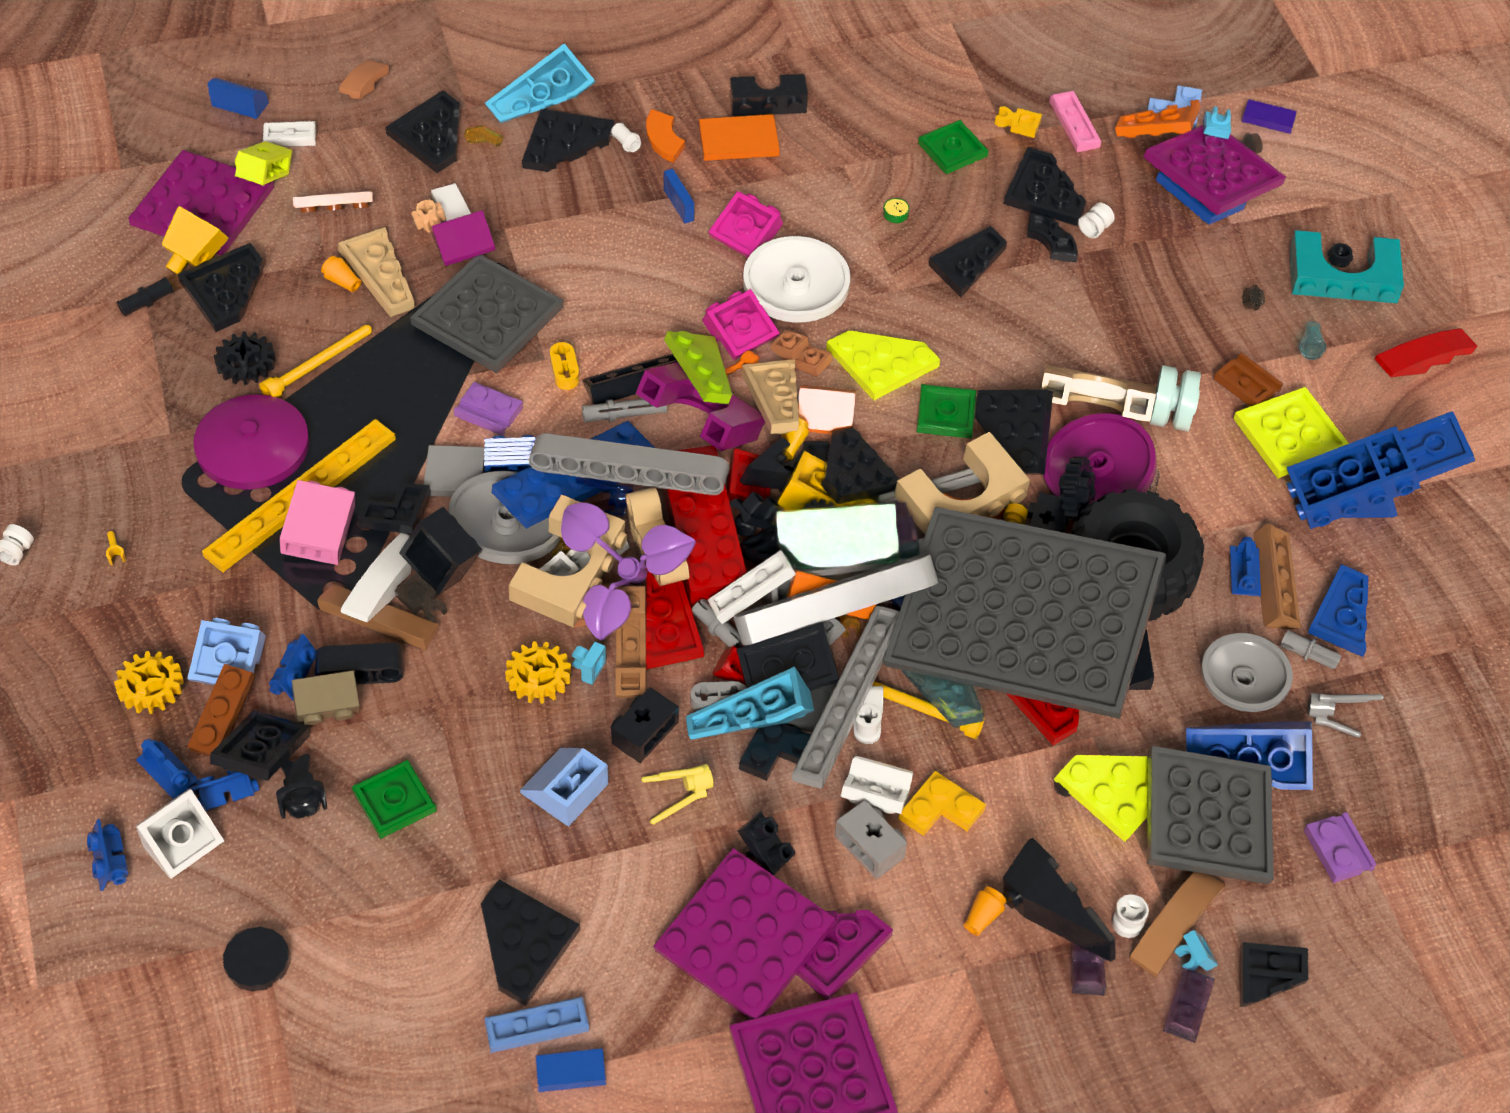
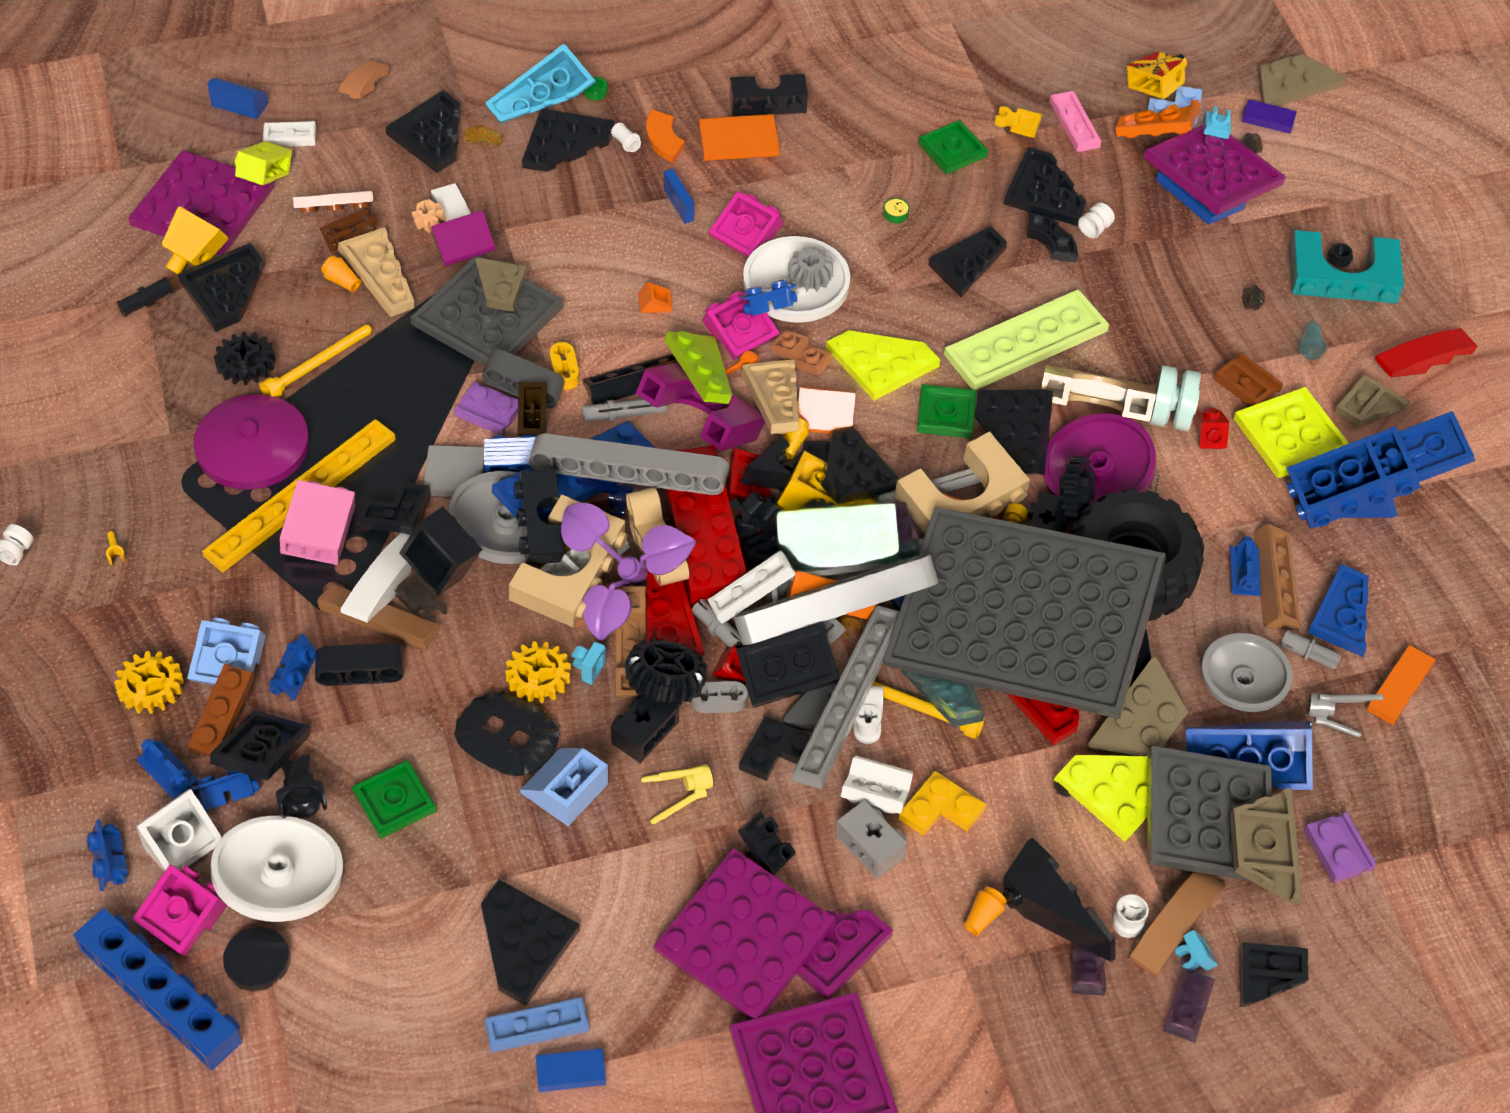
(180, 908): none -> dark pink plate
(208, 1045): none -> blue brick
(276, 868): none -> white dish
(325, 697): dark tan brick -> none
(348, 228): none -> reddish brown hinge
(494, 749): none -> black piece
(501, 282): none -> dark tan wing
(507, 370): none -> dark grey beam
(532, 408): none -> dark brown slope
(540, 541): none -> black arch
(598, 90): none -> green tile
(654, 299): none -> orange slope
(665, 671): none -> black gear
(758, 298): none -> blue hinge
(761, 705): medium azure wedge -> none
(810, 269): none -> light grey gear
(1026, 339): none -> yellowish green plate
(1147, 719): none -> dark tan wing
(1157, 74): none -> yellow torso
(1212, 428): none -> red bracket
(1267, 845): none -> dark tan wing
(1296, 79): none -> dark tan wing
(1370, 402): none -> dark tan wing
(1401, 684): none -> orange tile

